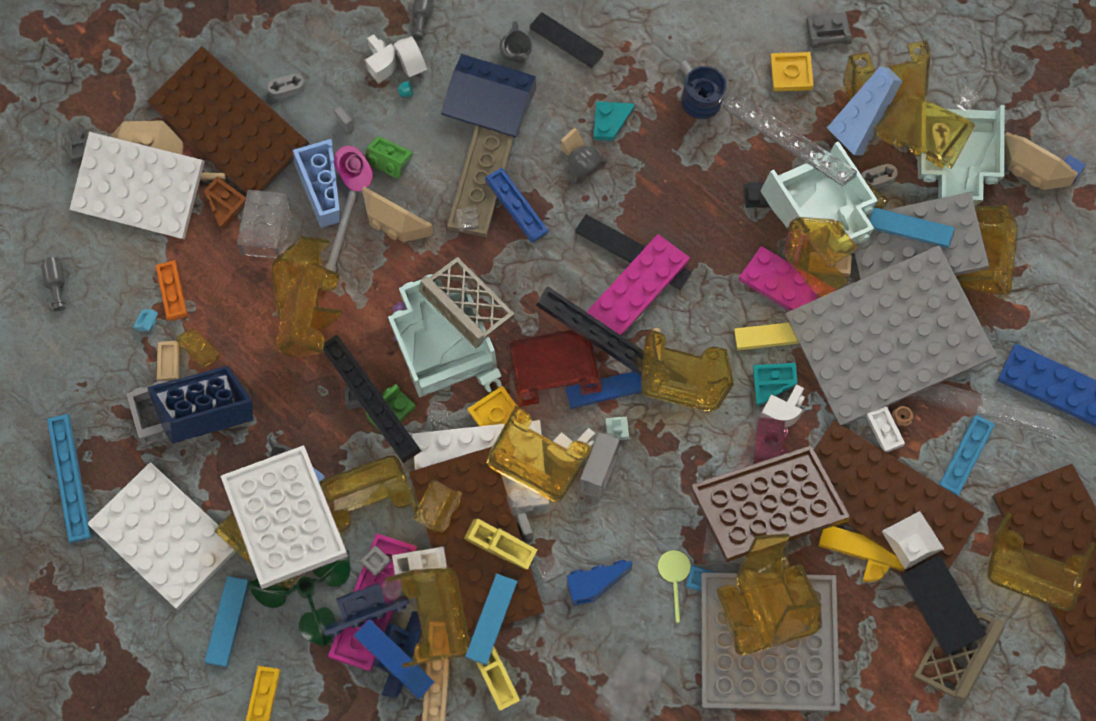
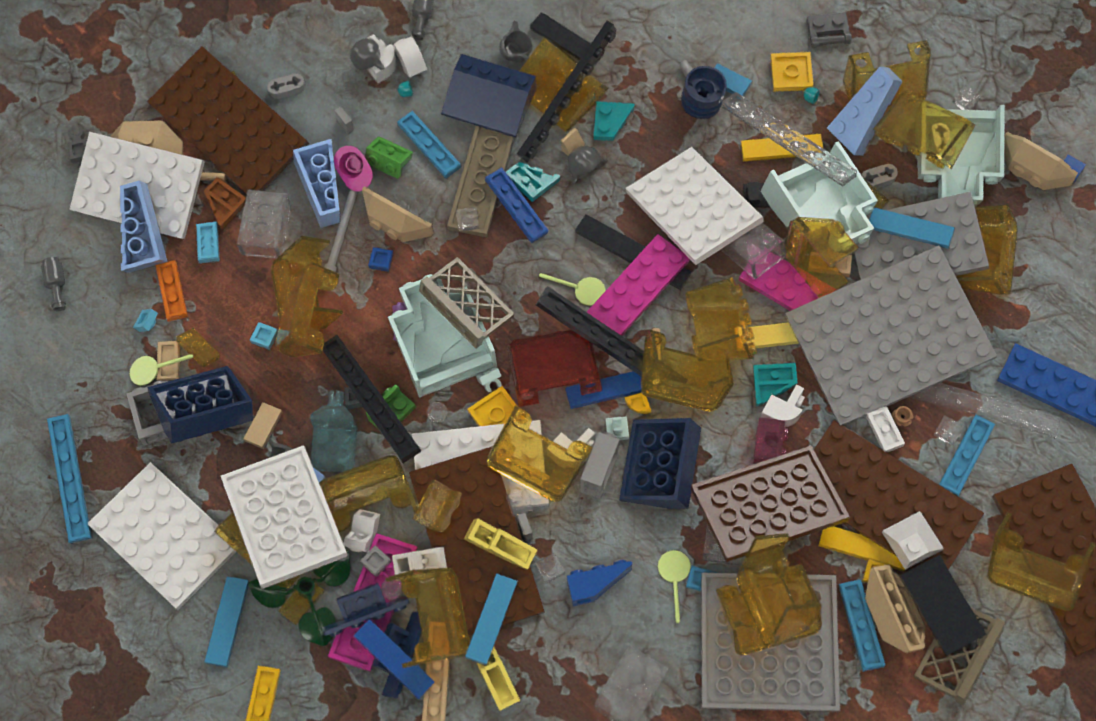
(139, 228): none -> light blue wedge
(146, 369): none -> yellowish green piece
(207, 242): none -> medium azure plate
(263, 425): none -> tan tile
(264, 336): none -> medium azure plate
(298, 606): none -> clear yellow plate
(333, 436): none -> clear light blue plate
(363, 531): none -> white brick
(366, 54): none -> dark grey hair
(380, 259): none -> blue tile
(429, 144): none -> dark azure tile
(531, 180): none -> teal wing
(551, 70): none -> clear yellow slope
(571, 86): none -> black plate
(586, 291): none -> yellowish green piece
(638, 403): none -> yellow tile
(661, 462): none -> dark blue slope
(694, 205): none -> white plate
(721, 322): none -> clear yellow windscreen
(734, 81): none -> dark azure tile
(756, 250): none -> clear brick
(767, 149): none -> yellow tile
(811, 94): none -> teal hinge
(861, 625): none -> dark azure tile
(894, 610): none -> tan wedge
(948, 430): none -> clear plate

